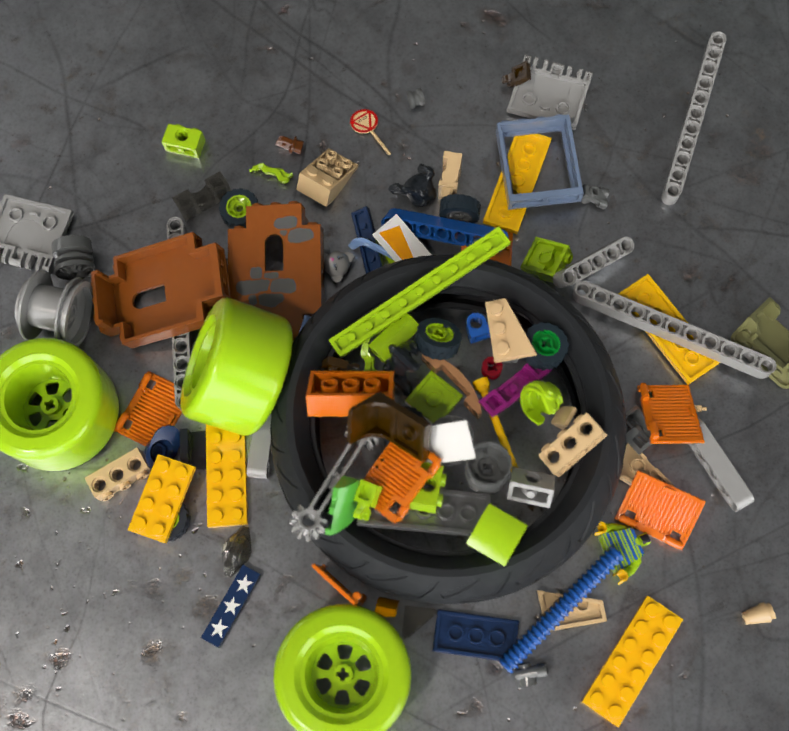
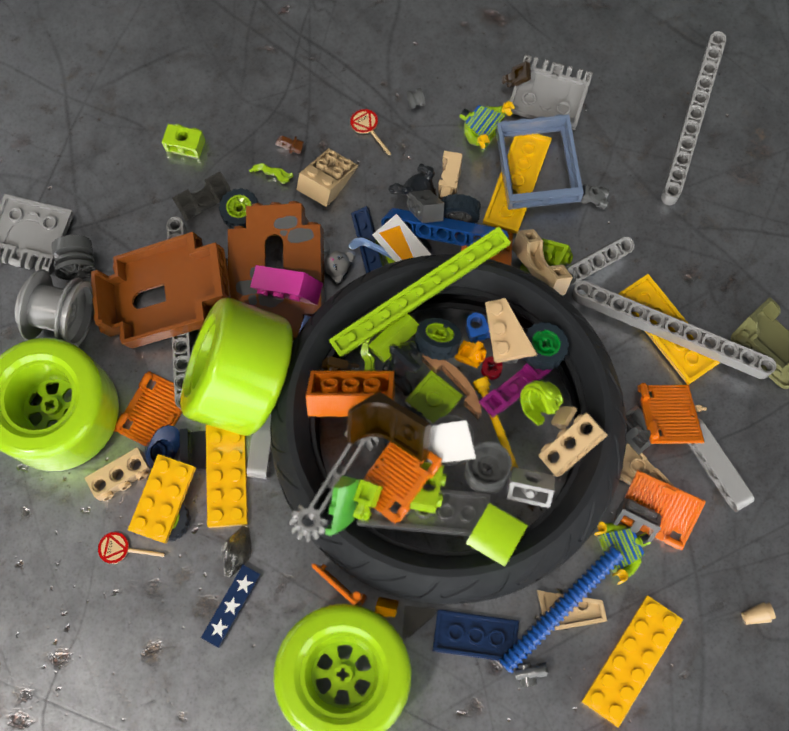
(115, 546): none -> piece
(286, 284): none -> dark pink wedge
(425, 206): none -> dark grey brick
(471, 353): none -> light orange bracket
(482, 122): none -> torso
(529, 249): none -> tan arch
(640, 515): none -> dark grey window

